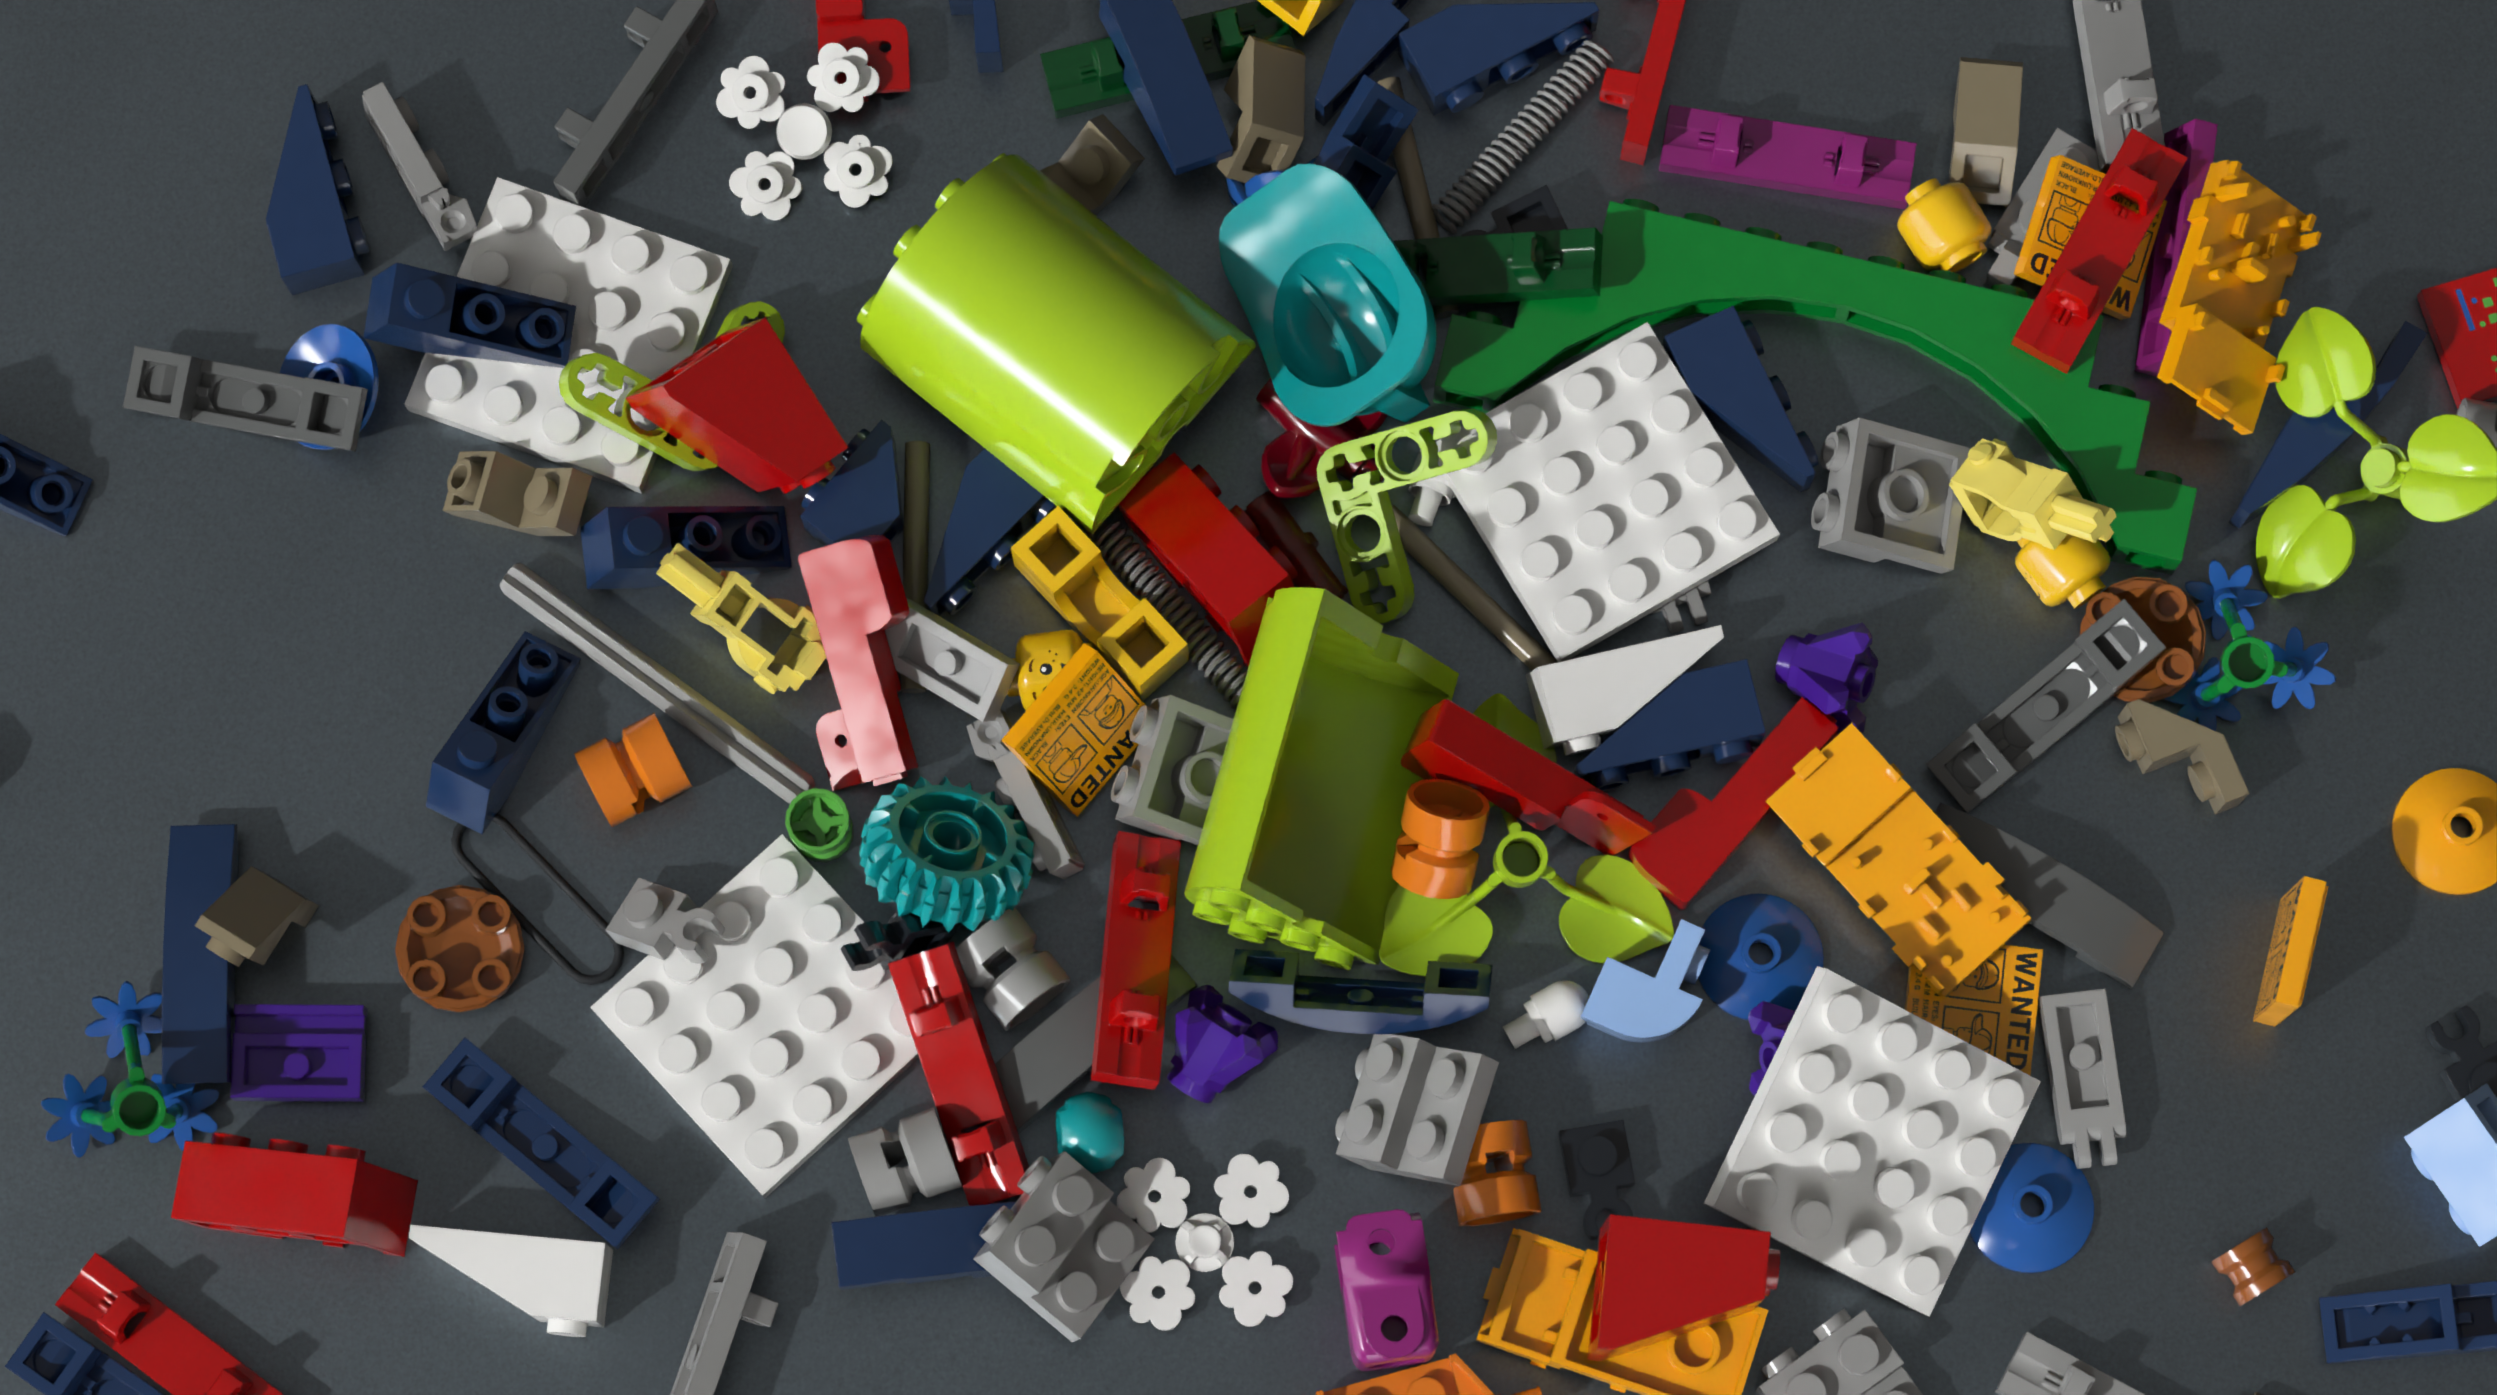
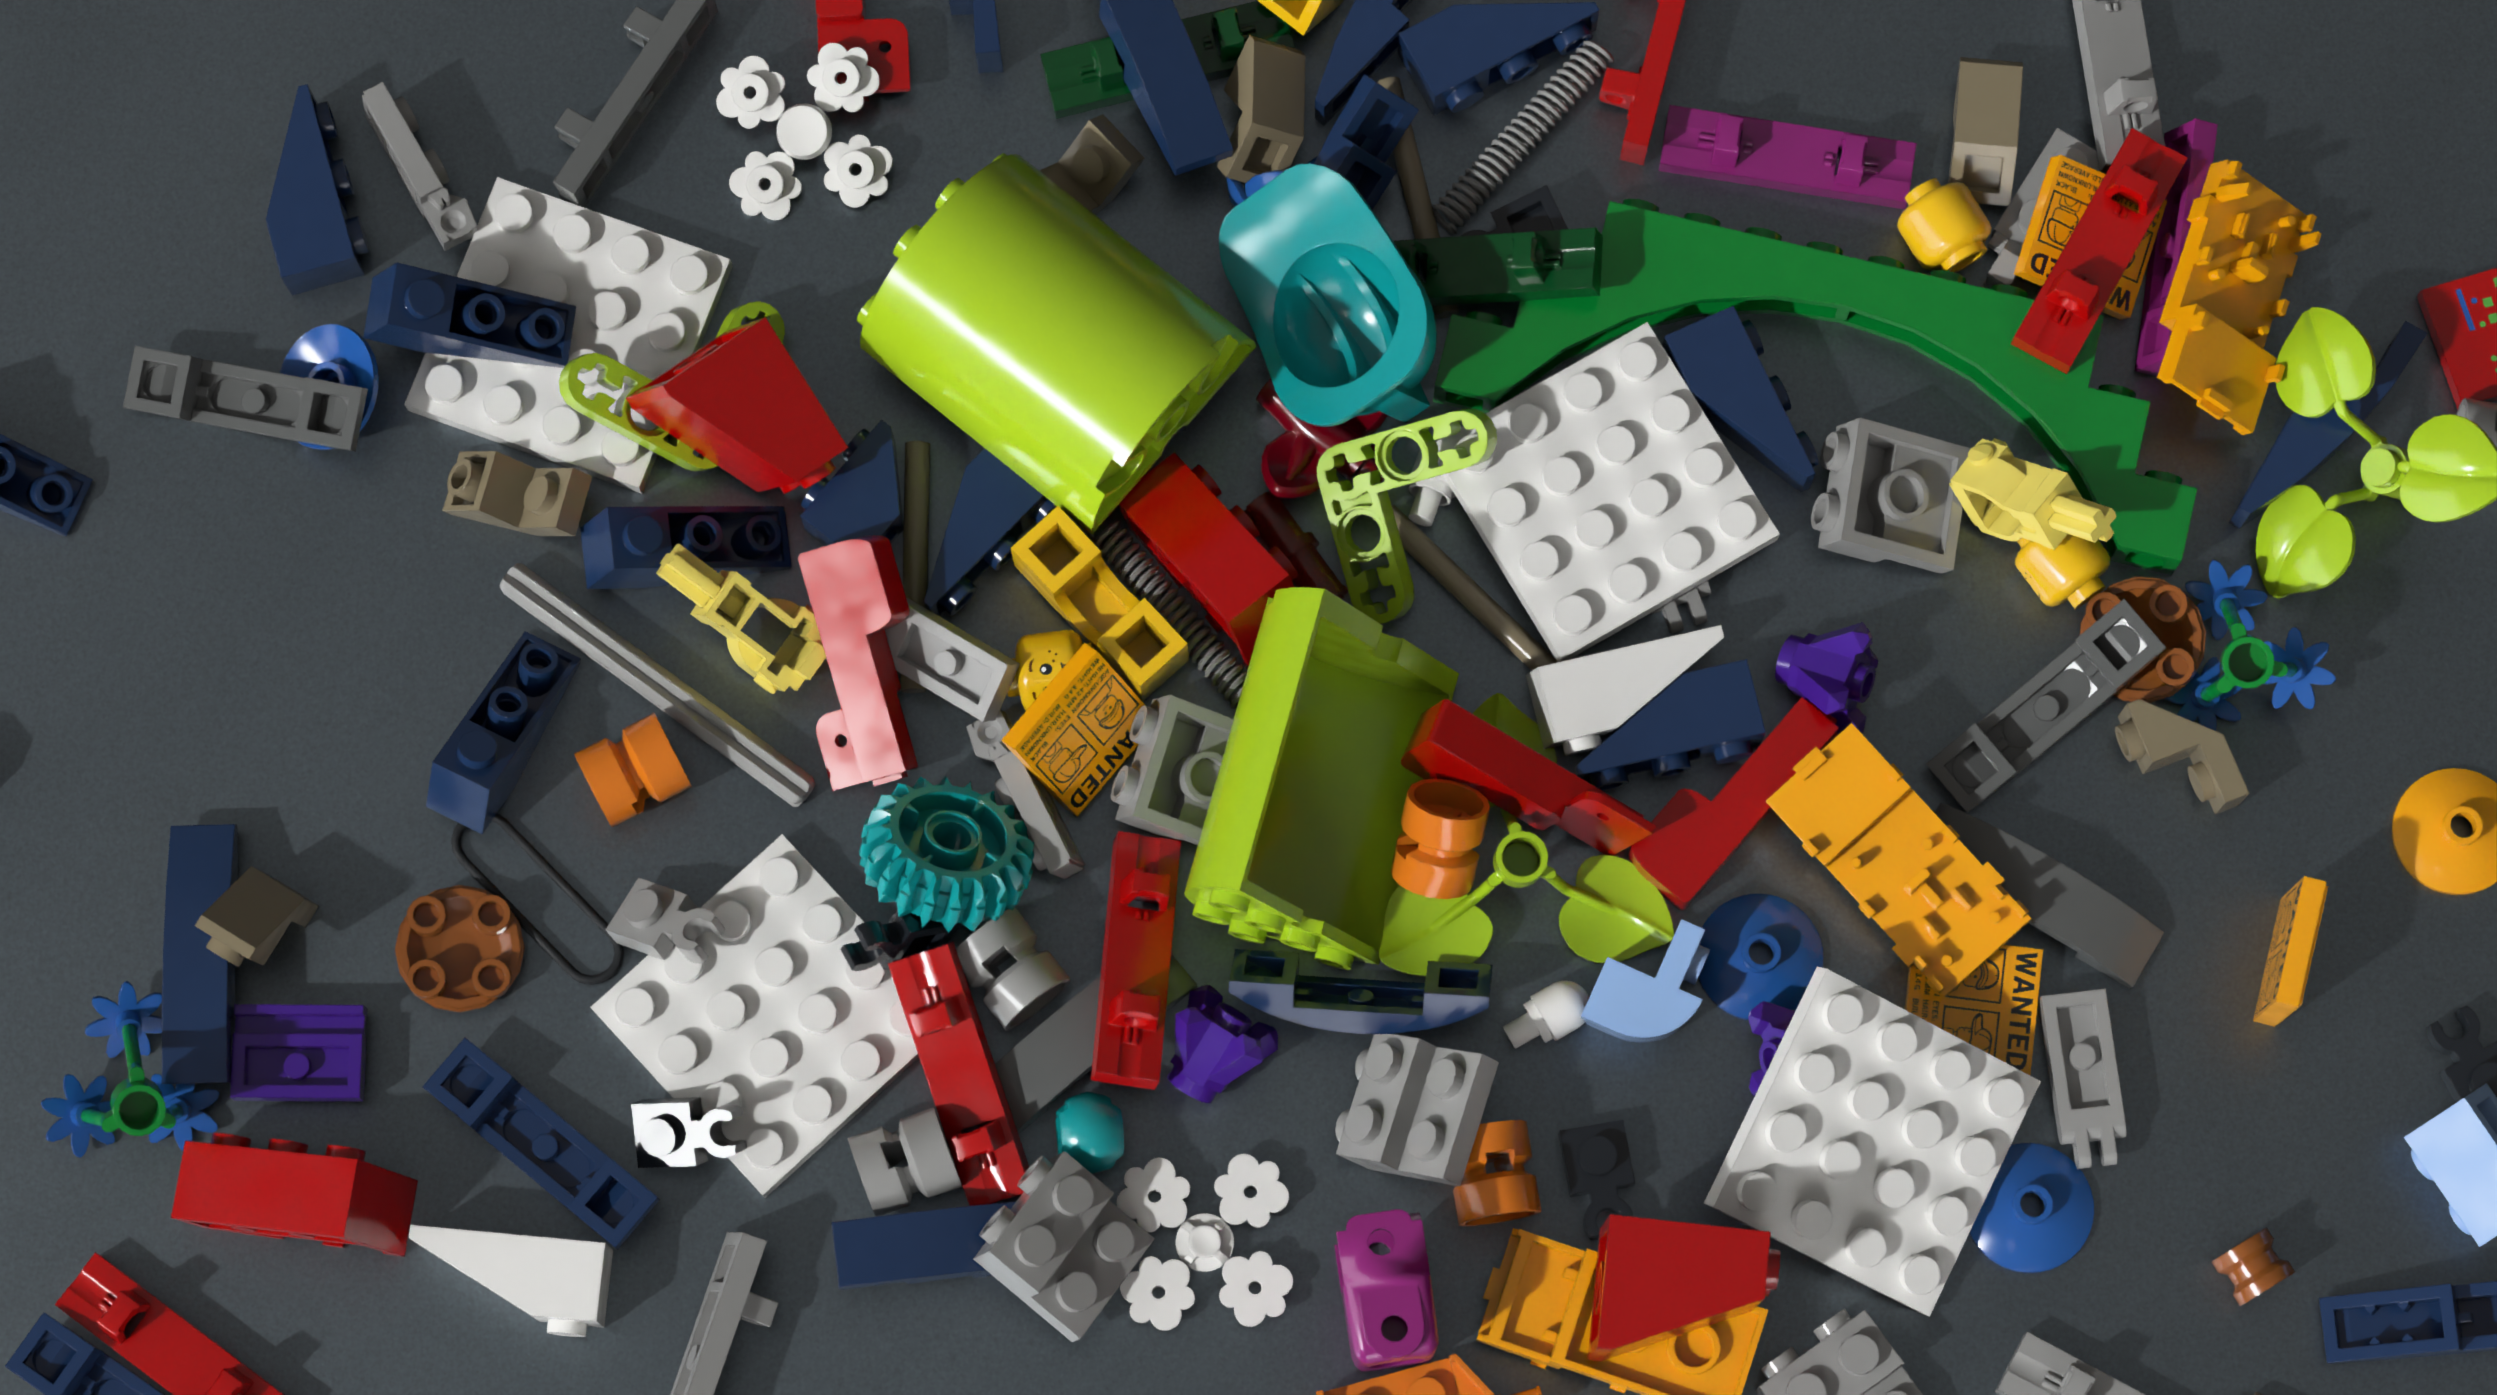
(677, 1133): none -> plate
(817, 813): bright green wheel -> none

